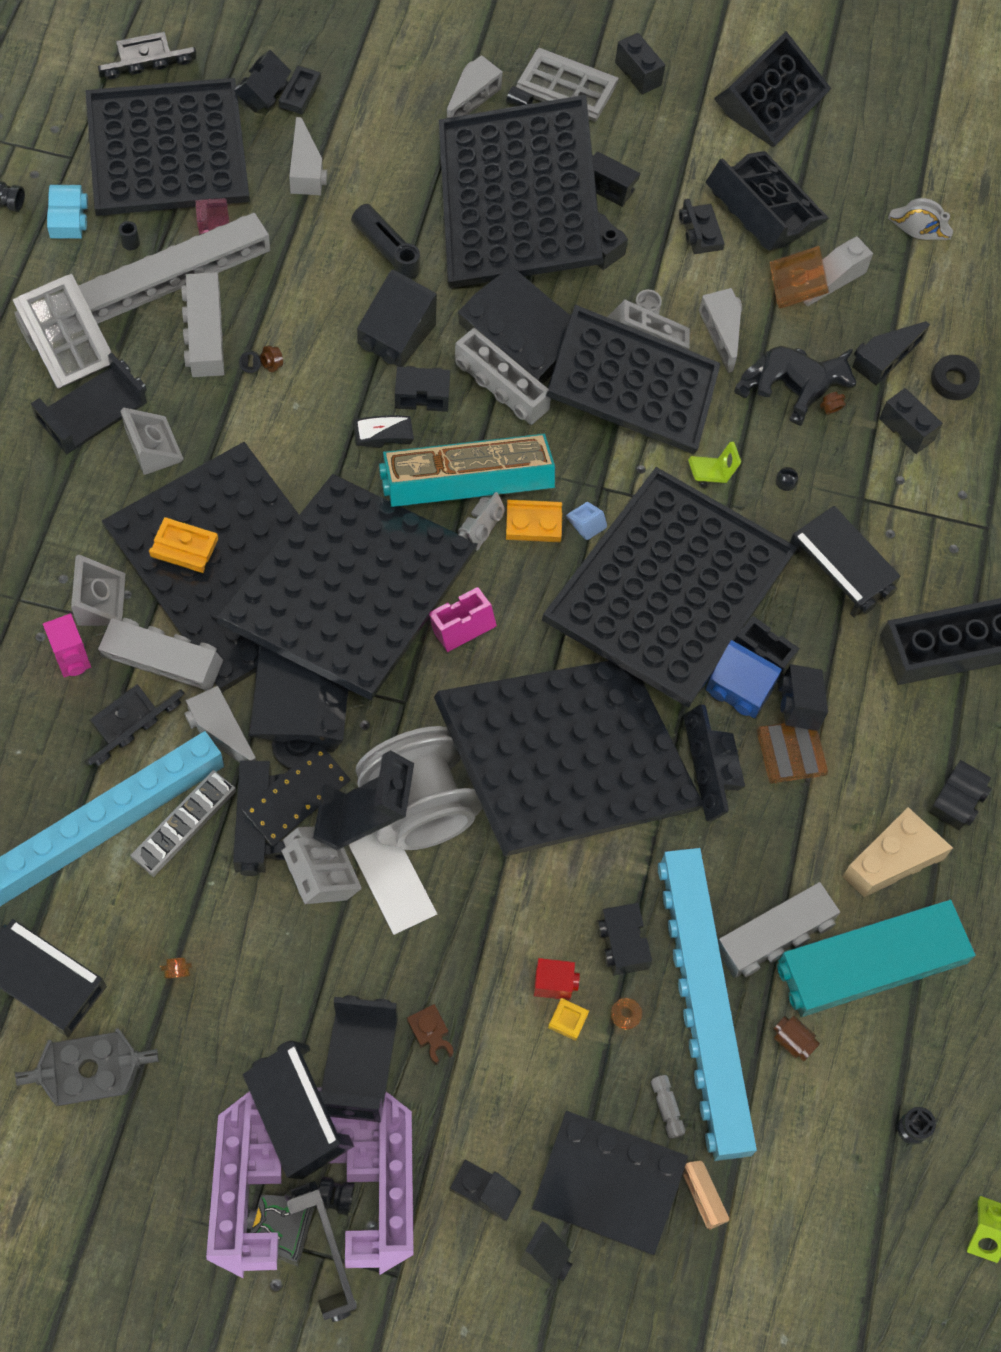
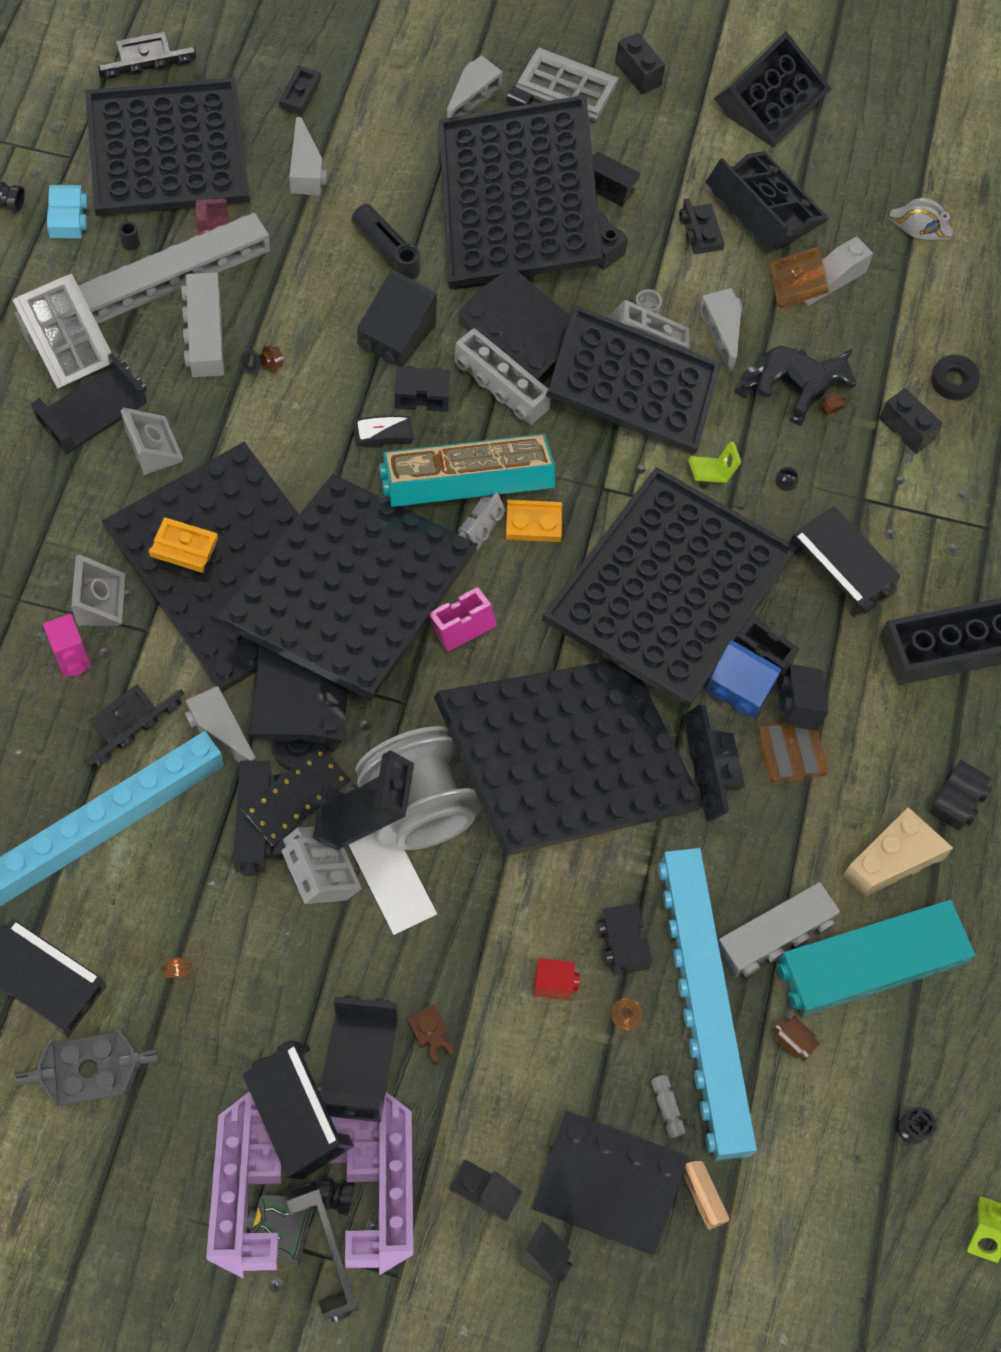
(160, 653): light grey brick -> none
(183, 823): tile -> none
(266, 78): black brick -> none
(568, 1019): yellow tile -> none
(587, 520): light blue slope -> none
(887, 350): black slope -> none

